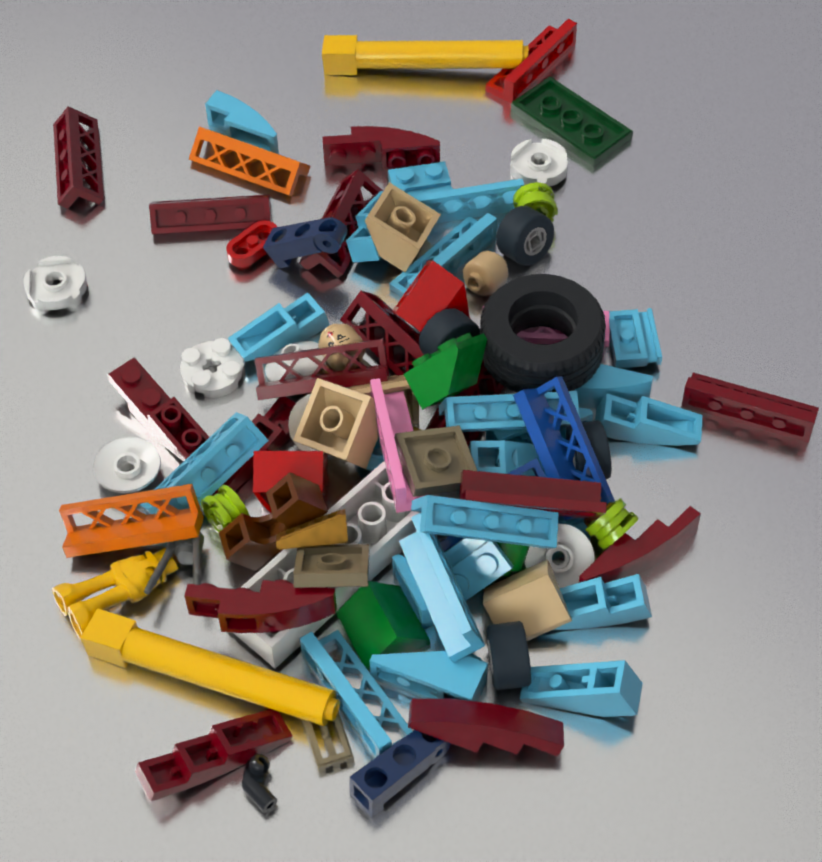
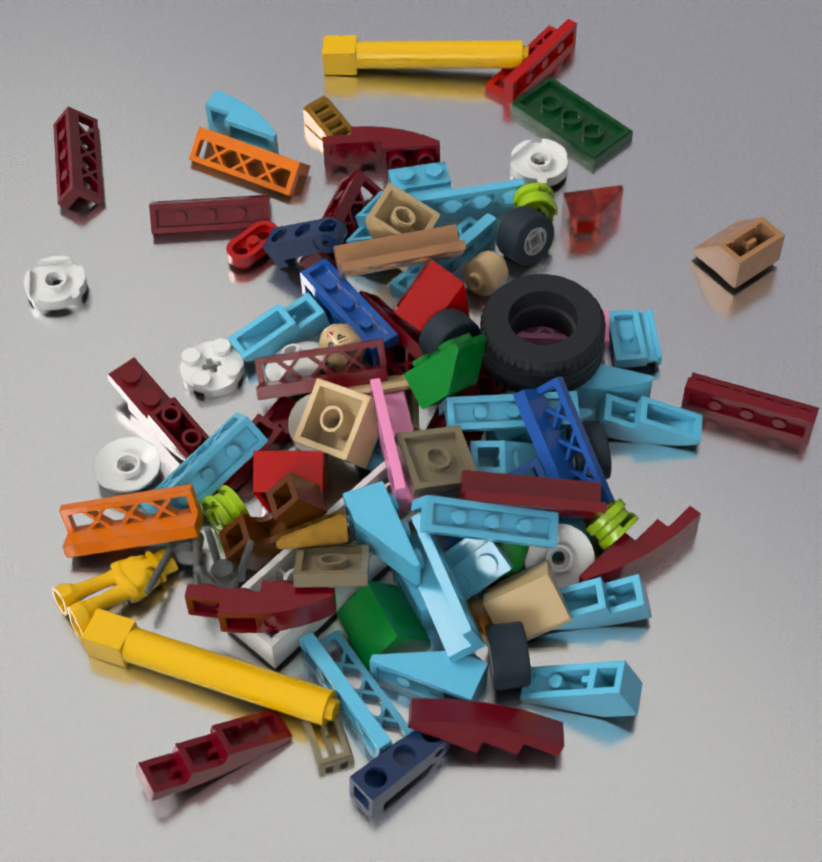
(223, 572): none -> dark grey plant
(255, 781): black arm -> none
(322, 110): none -> pearl gold slope
(346, 306): none -> blue fence
(375, 522): none -> medium azure slope
(398, 251): none -> medium nougat fence
(479, 612): none -> clear orange plate
(591, 210): none -> clear red slope
(742, 250): none -> medium nougat slope

